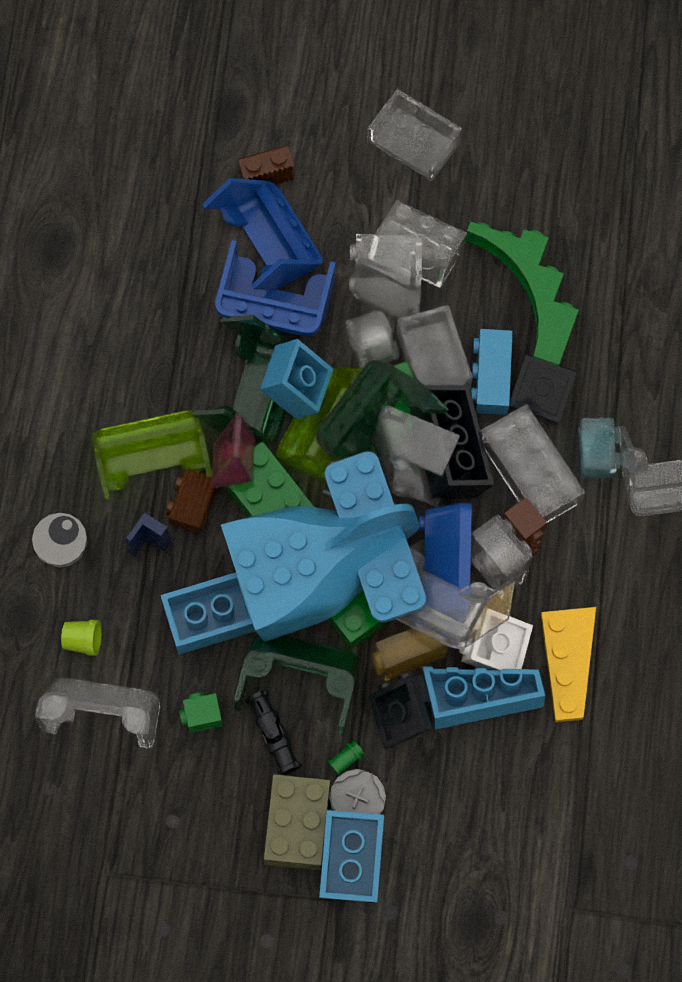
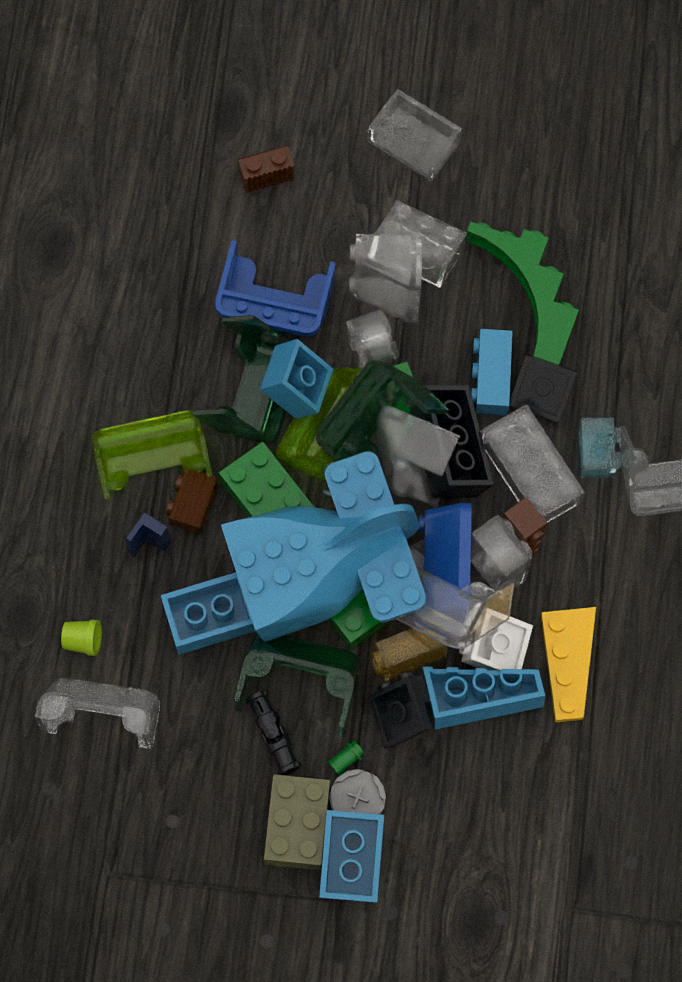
(59, 540): light grey tile -> none
(201, 712): green brick -> none
(233, 454): clear pink slope -> none
(271, 227): blue windscreen -> none
(434, 348): clear brick -> none

